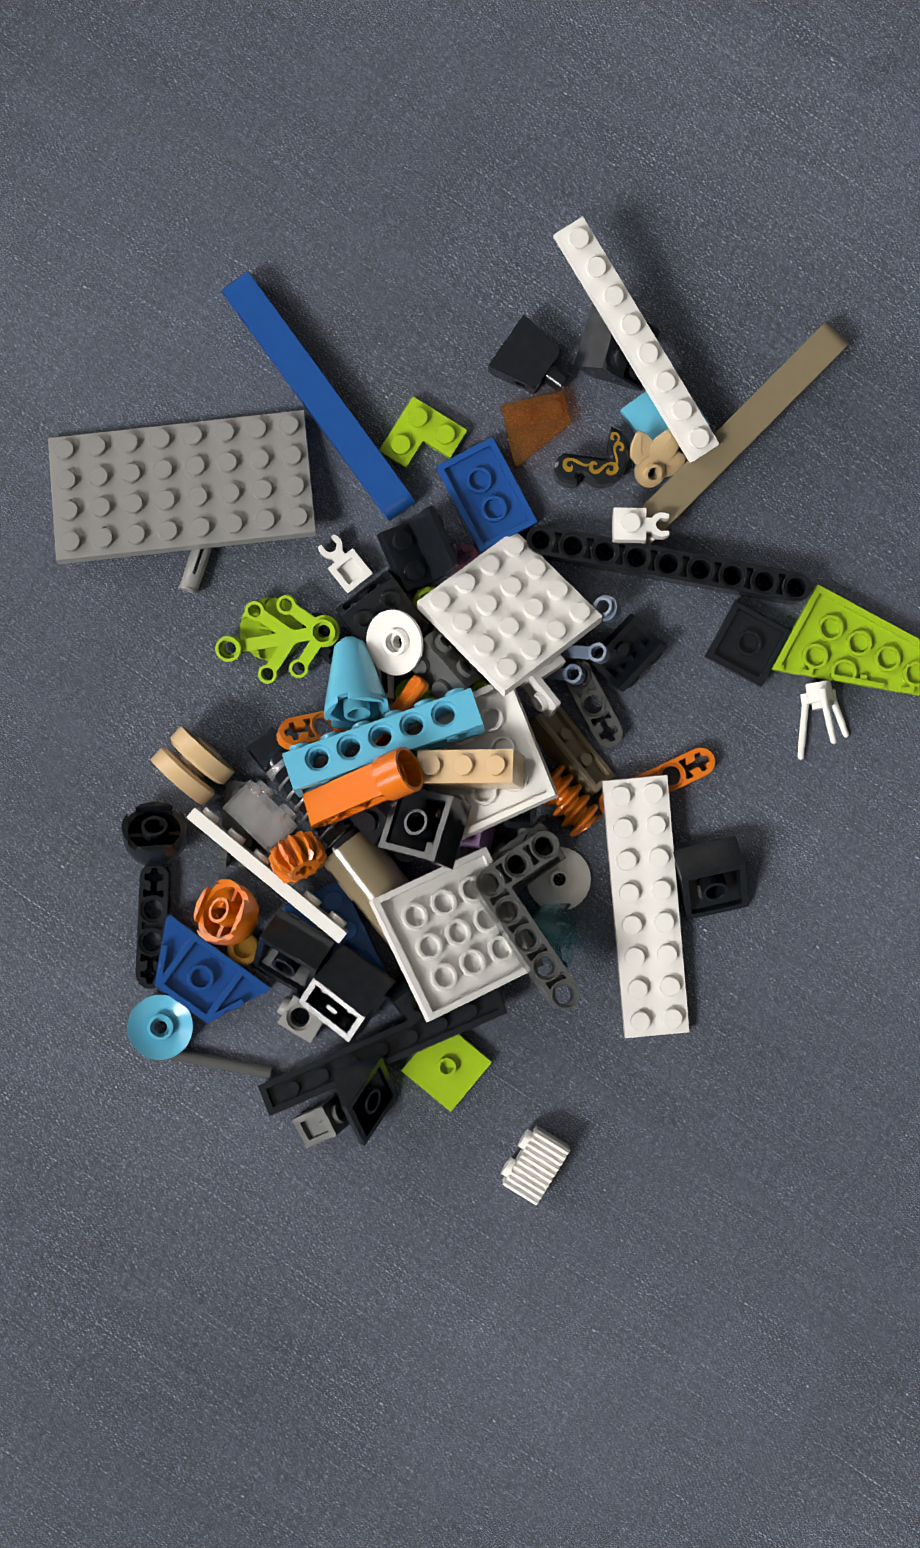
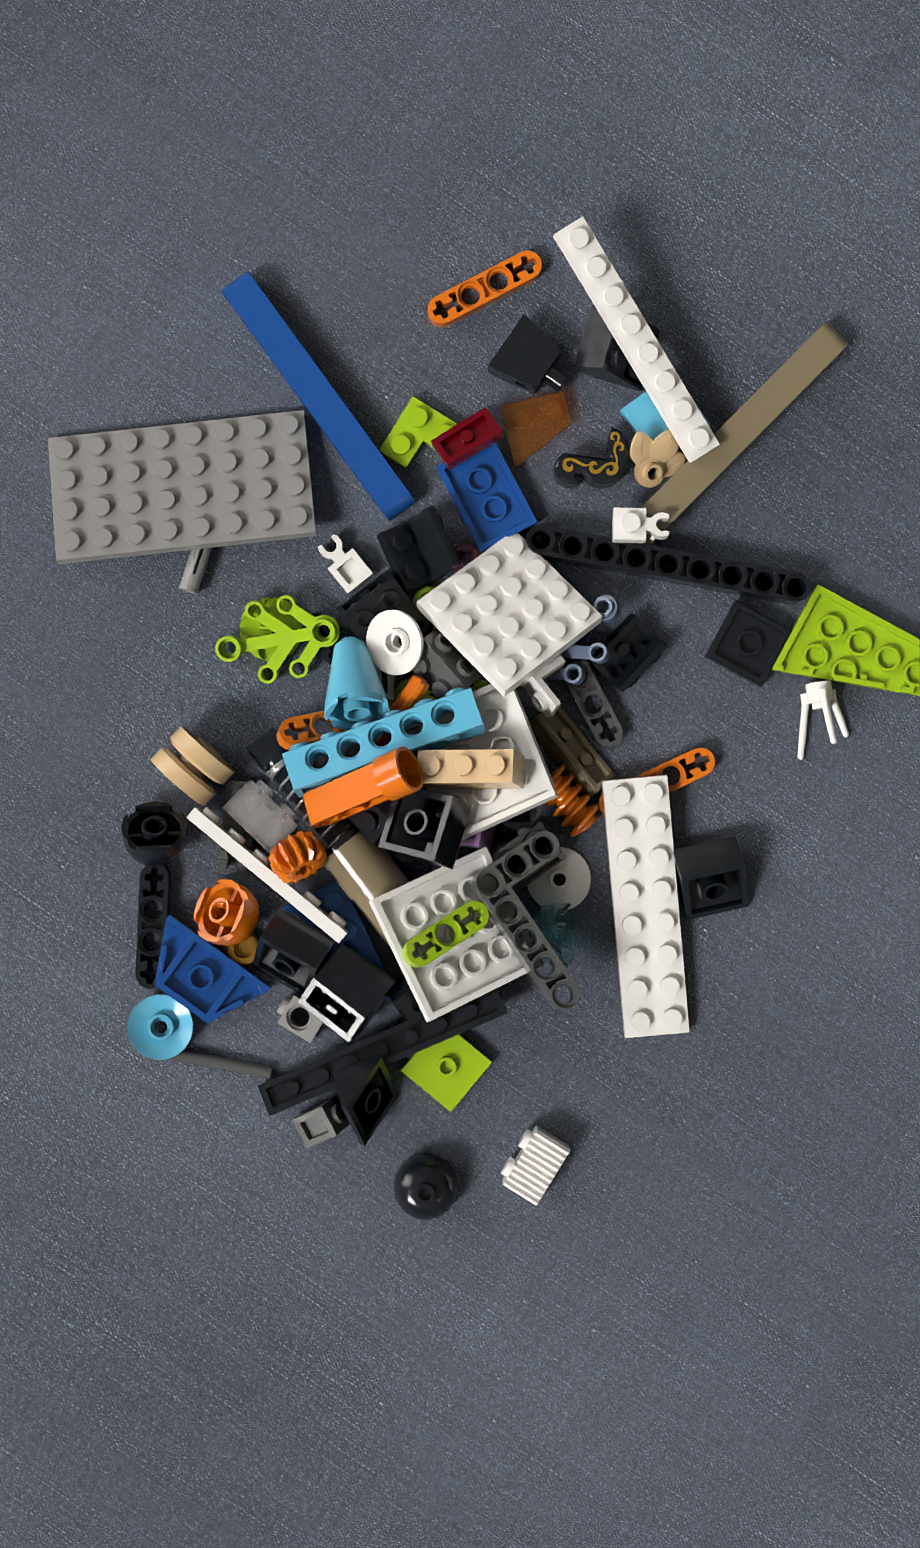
(425, 1186): none -> black cylinder
(467, 438): none -> dark red plate
(469, 929): none -> lime beam
(487, 293): none -> orange beam

